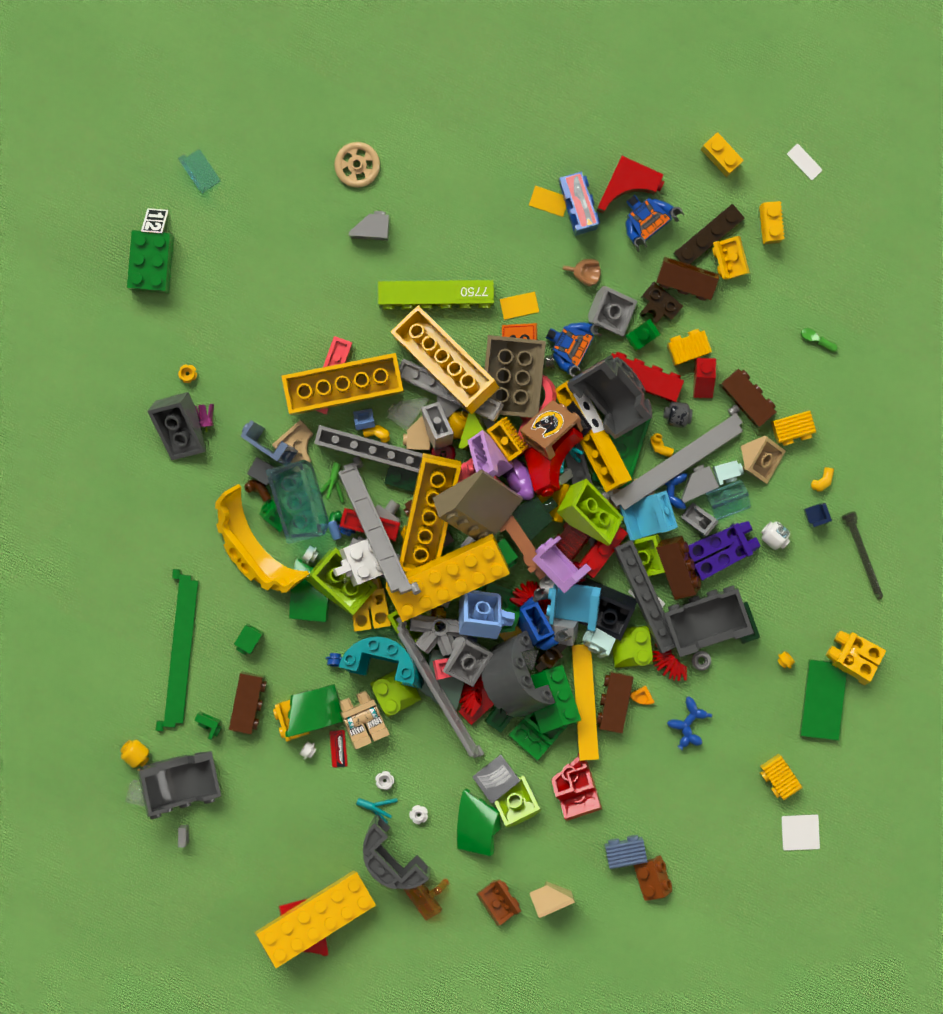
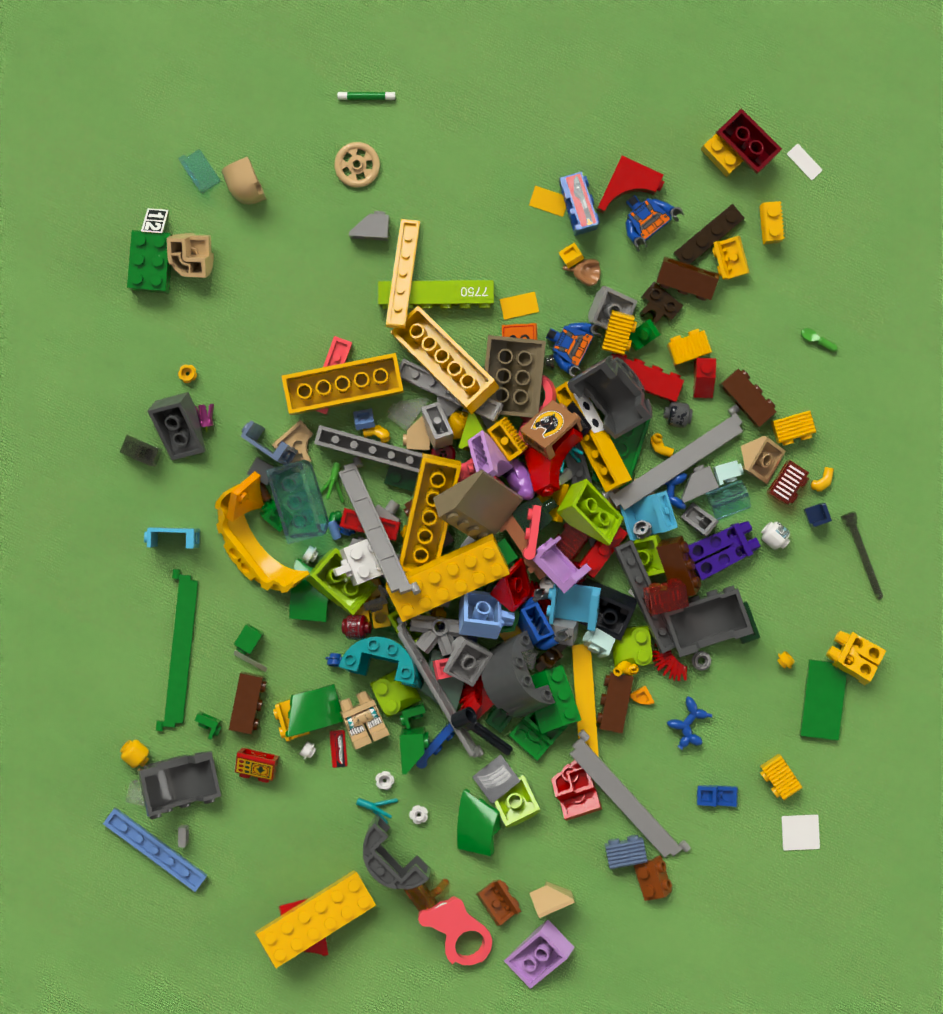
(141, 450): none -> clear smoke slope
(155, 849): none -> medium blue plate
(190, 254): none -> tan brick
(192, 536): none -> medium azure panel
(243, 182): none -> tan brick
(245, 497): none -> light orange plate
(252, 662): none -> white sticker
(256, 764): none -> slope
(356, 627): none -> dark red head
(366, 95): none -> green bar
(376, 604): none -> clear smoke bracket
(403, 274): none -> yellow tile
(412, 746): none -> green slope
(414, 712): none -> green bracket
(435, 746): none -> blue plate
(453, 920): none -> coral animal
(467, 720): none -> black axle
(513, 588): none -> red slope
(531, 533): none -> coral plate
(539, 954): none -> lavender slope
(571, 255): none -> yellow plate
(618, 332): none -> yellow brick
(624, 798): none -> light grey piece
(625, 668): none -> yellow arm
(640, 525): none -> dark grey plate
(665, 596): none -> clear red brick
(717, 795): none -> blue slope
(749, 141): none -> dark red slope
(788, 482): none -> clear red brick

